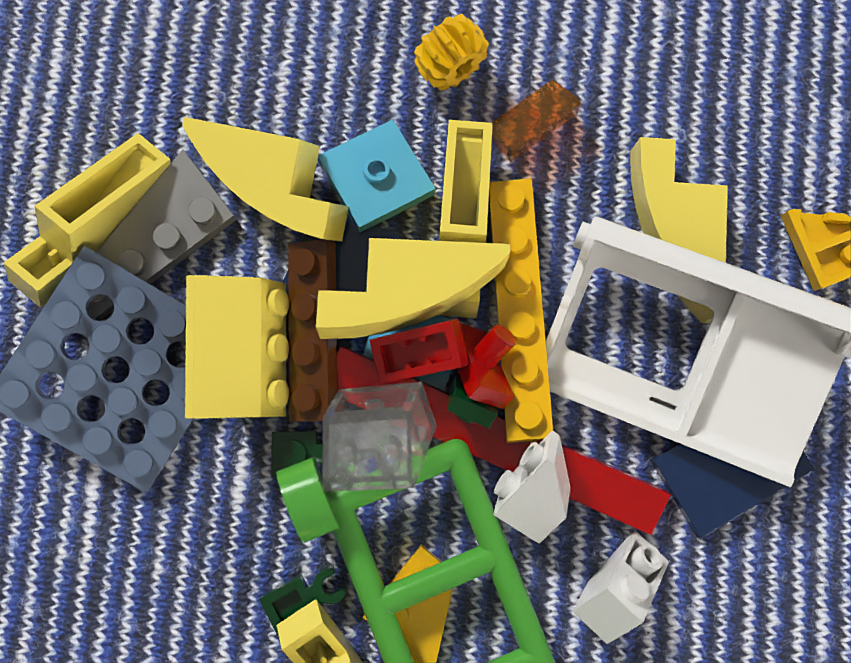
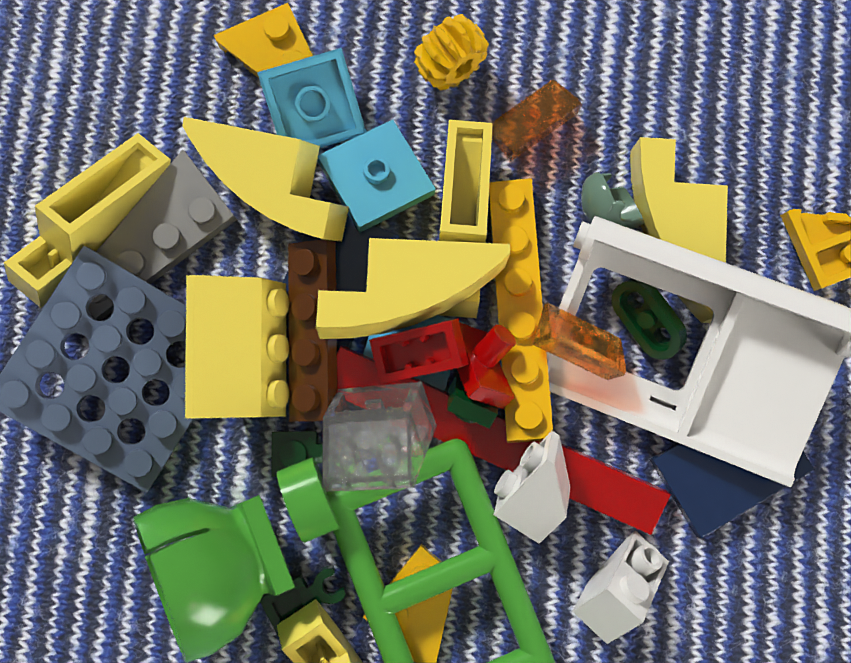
(213, 578): none -> bright green plate
(266, 40): none -> yellow wing
(313, 99): none -> medium azure plate
(580, 343): none -> clear orange slope
(609, 203): none -> sand green hair
(647, 319): none -> dark green plate

